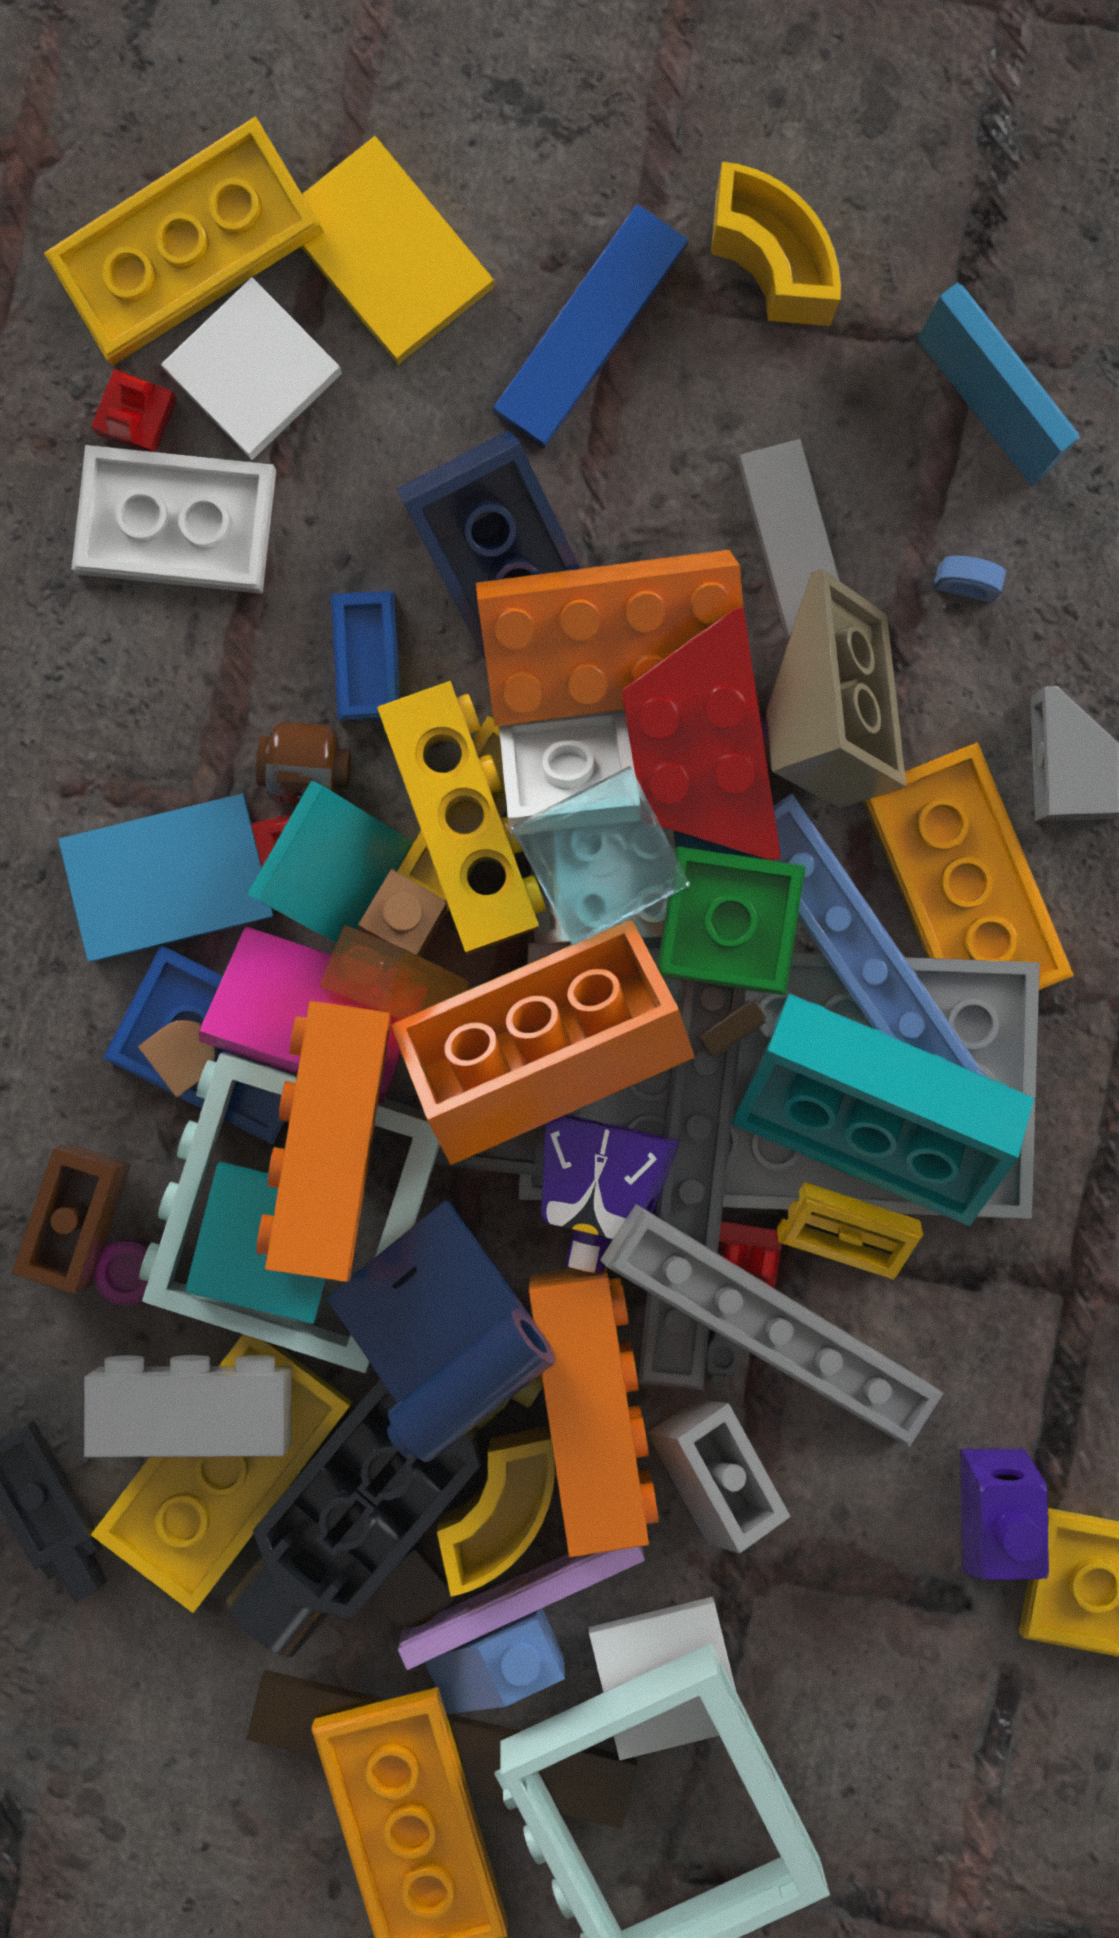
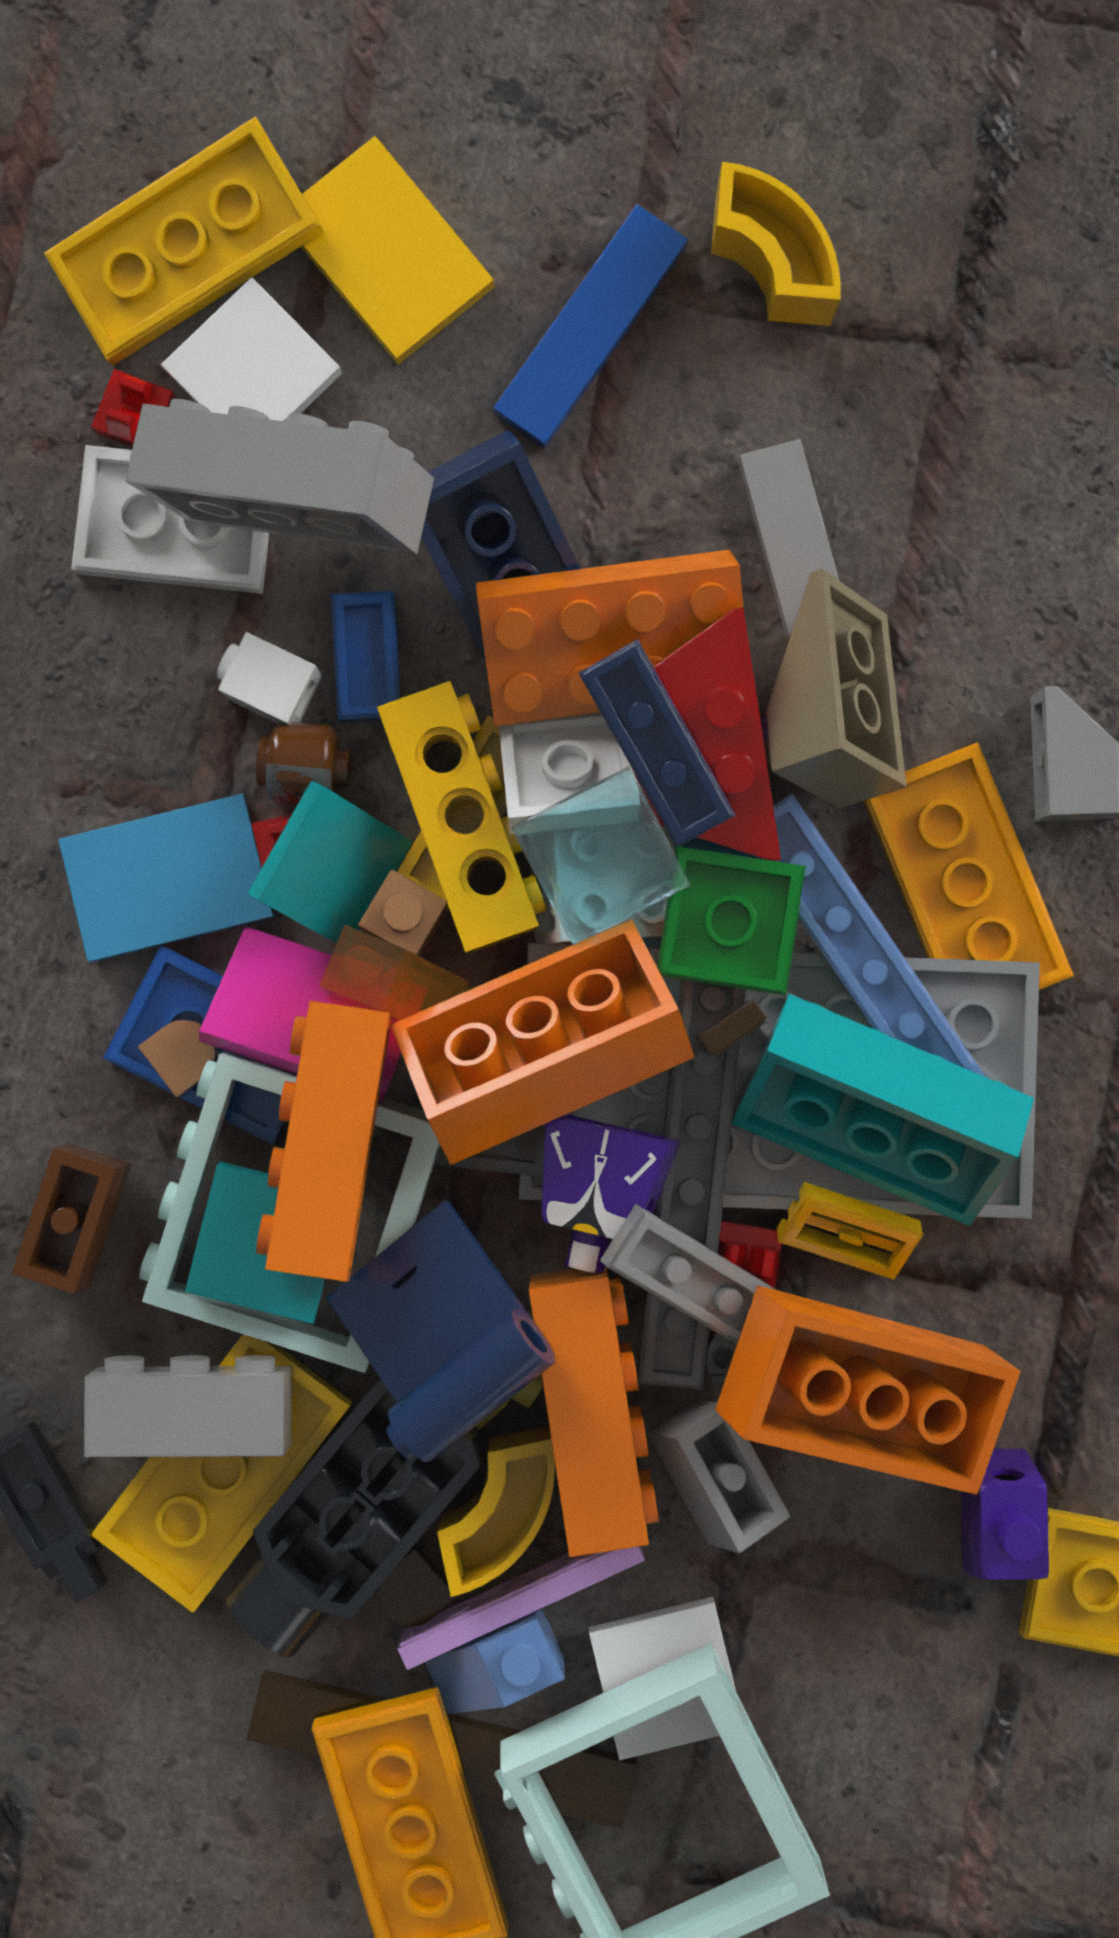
(119, 1270): magenta tile -> none
(267, 679): none -> white brick
(281, 475): none -> light grey brick
(657, 743): none -> dark blue tile
(866, 1391): none -> orange brick
(970, 578): medium blue tile -> none
(996, 384): dark azure tile -> none

